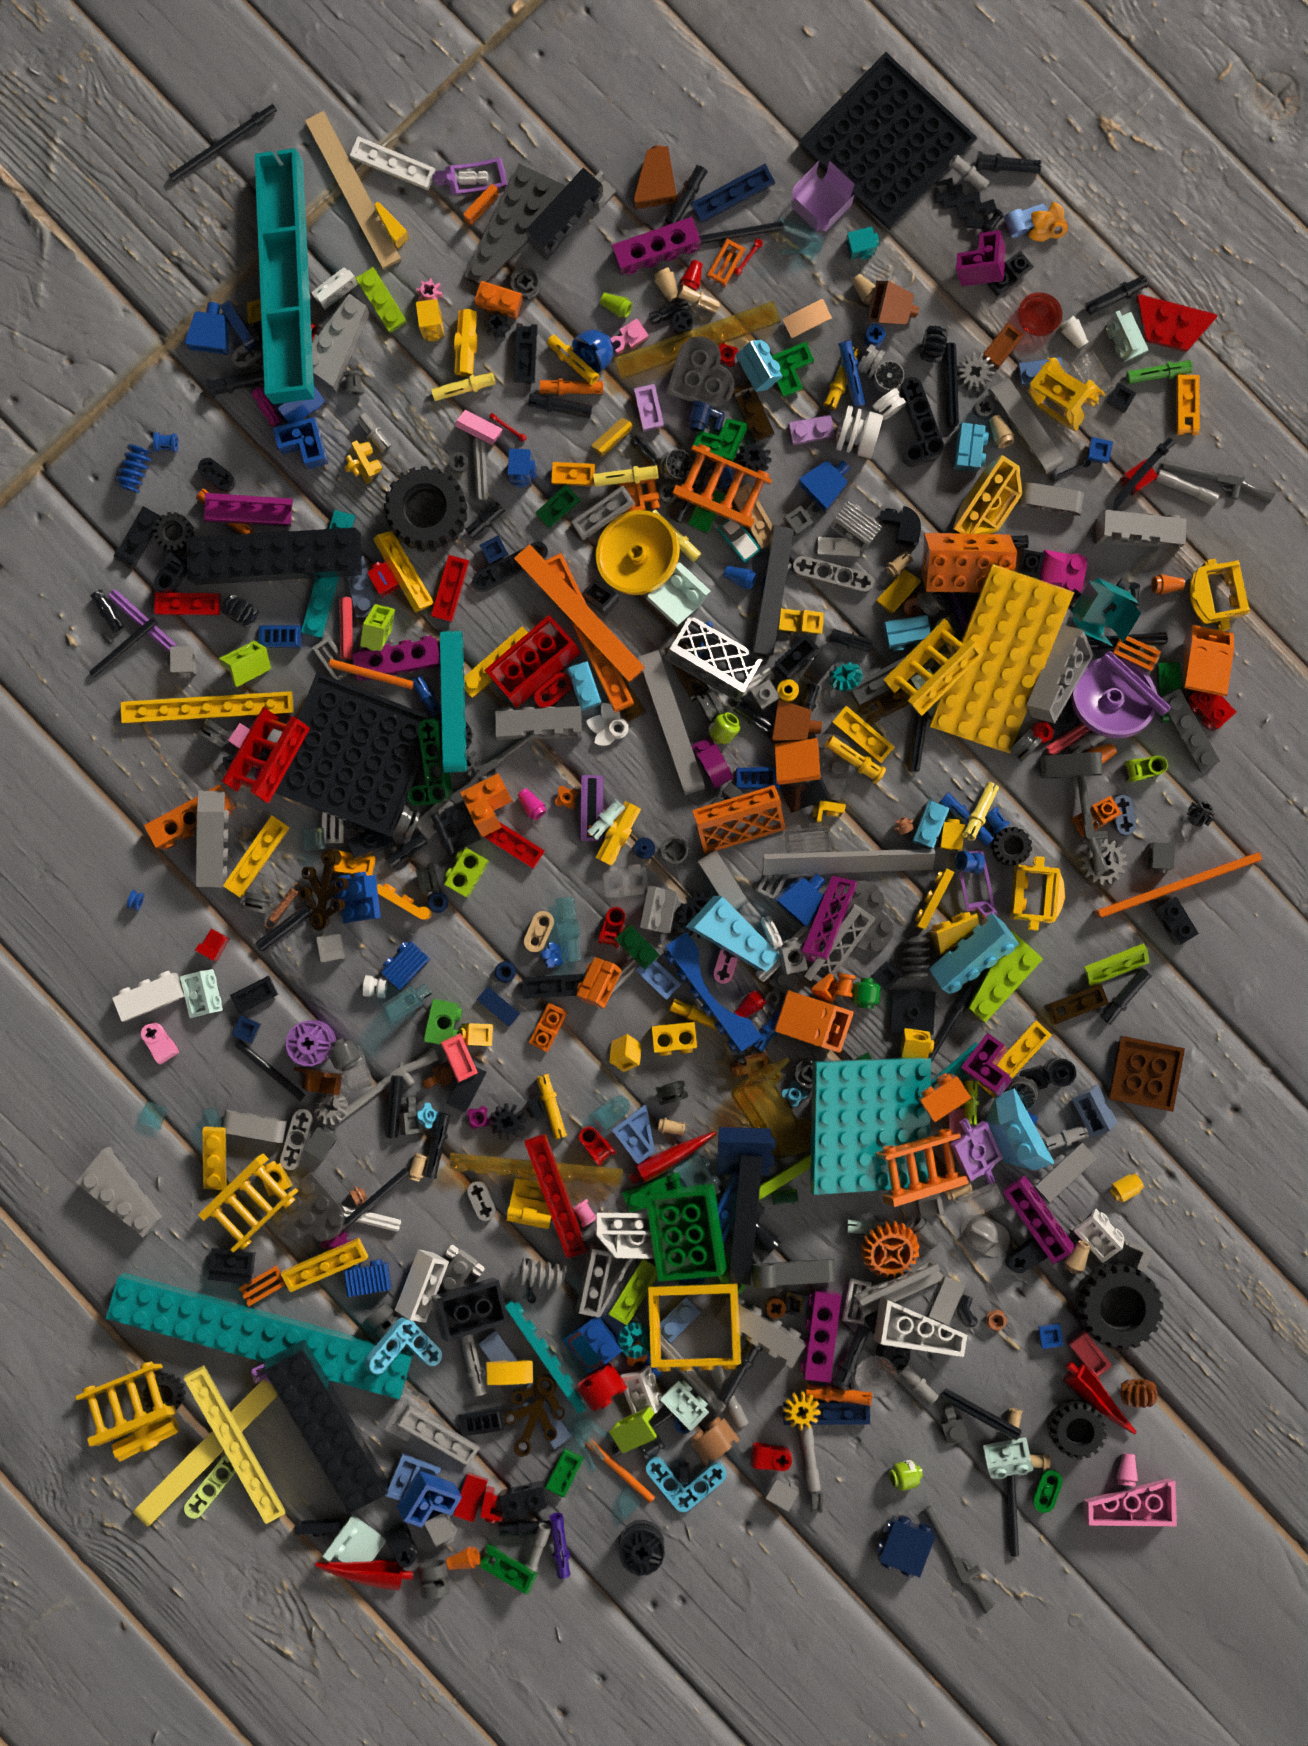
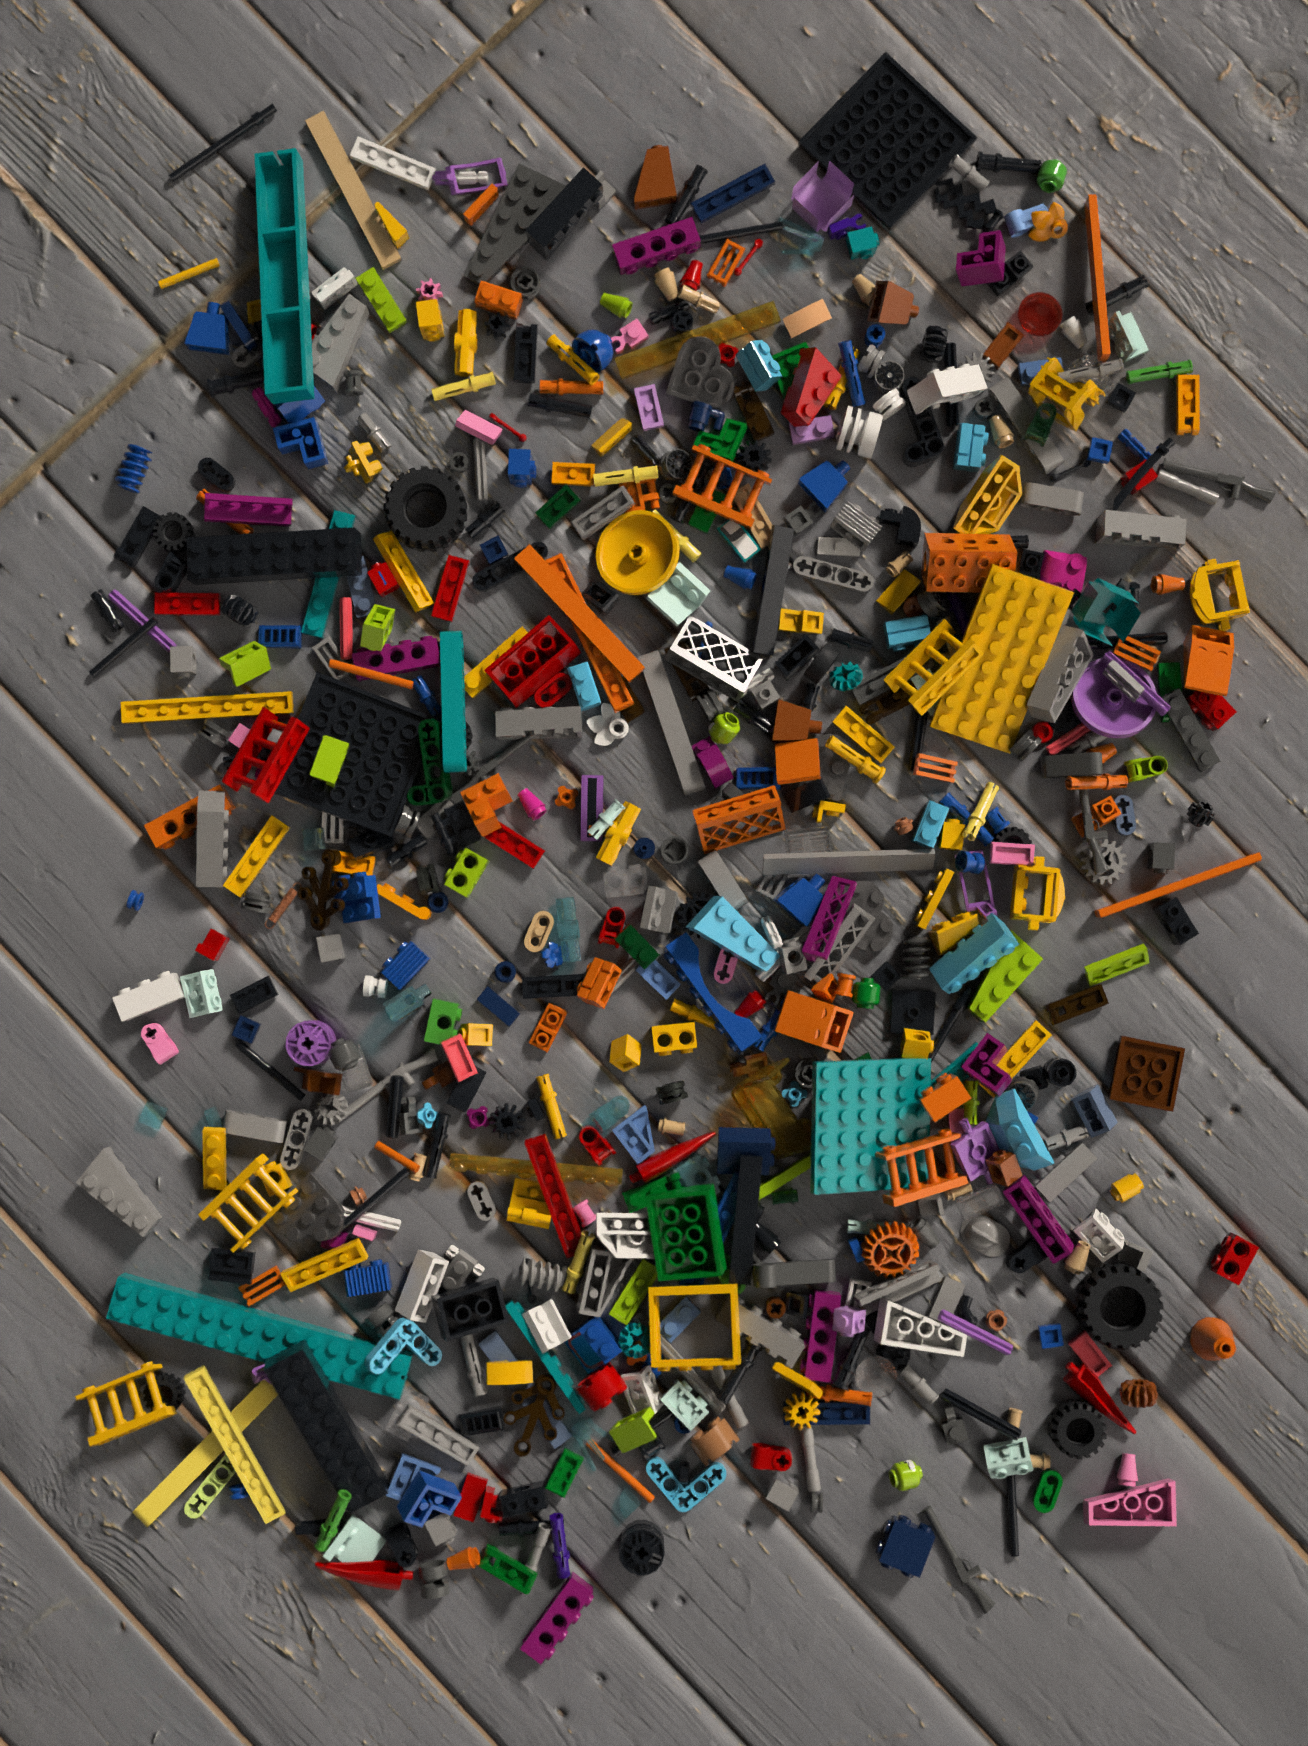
(145, 1438): yellow piece -> none
(165, 442): blue bush -> none
(189, 273): none -> yellow bar
(237, 1491): none -> blue bush
(283, 928): black axle -> none
(325, 1538): none -> bright green pin
(329, 760): none -> lime panel
(364, 1232): none -> bright pink tile
(397, 1157): none -> orange piece
(547, 1326): none -> white bracket
(572, 1587): none -> magenta brick
(575, 1270): none -> light yellow pin
(788, 697): yellow brick -> none
(797, 1379): none -> yellow tile
(810, 387): none -> red wedge
(841, 228): none -> dark purple plate
(849, 1320): none -> lavender brick
(856, 1249): none -> blue plate
(947, 386): none -> white wedge
(951, 771): none -> orange tile
(975, 1332): none -> medium lavender axle
(1003, 1167): none -> dark orange brick
(1011, 853): none -> bright pink tile
(1040, 428): none -> clear green piece
(1051, 175): none -> bright green head
(1097, 278): none -> orange tile
(1097, 370): none -> light grey pin
(1102, 782): none -> orange pin
(1123, 681): none -> light grey tile
(1126, 995): black pin -> none
(1134, 445): none -> blue axle
(1172, 323): red wing -> none
(1212, 1339): none -> orange cone
(1239, 1261): none -> red brick

